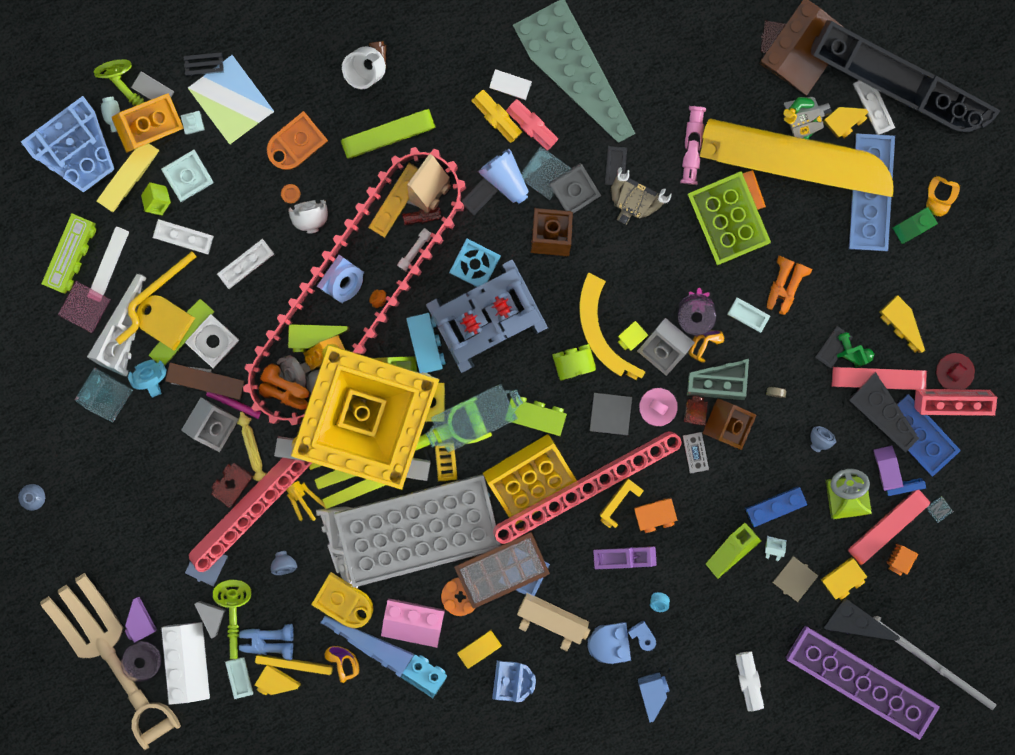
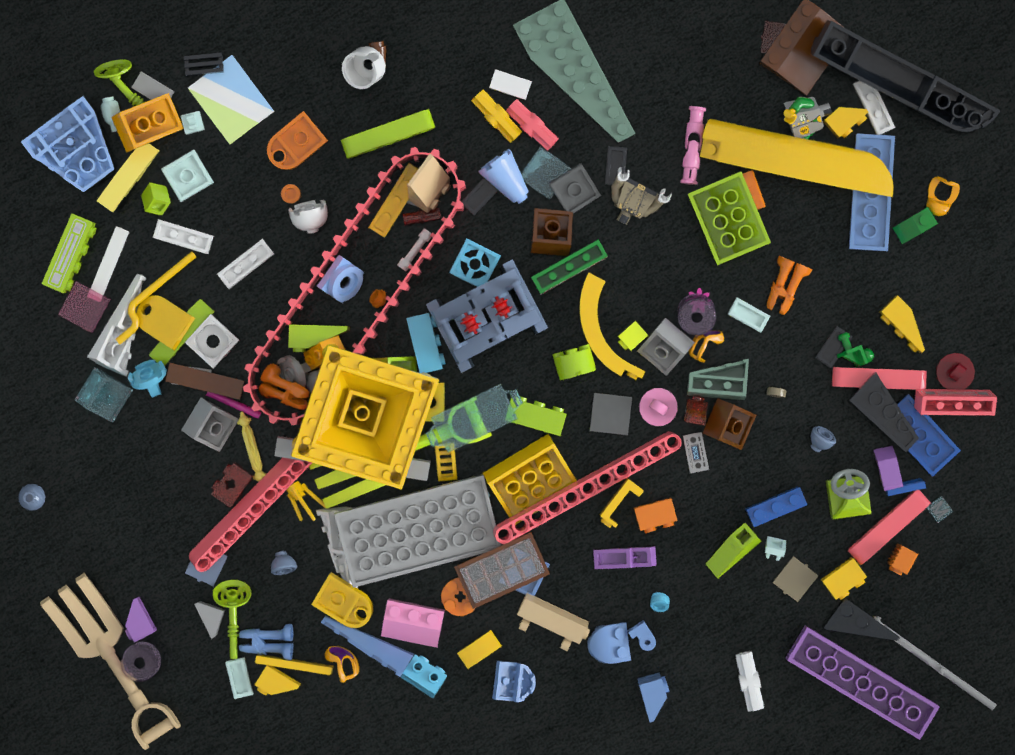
(185, 663): white slope -> none
(569, 267): none -> green brick

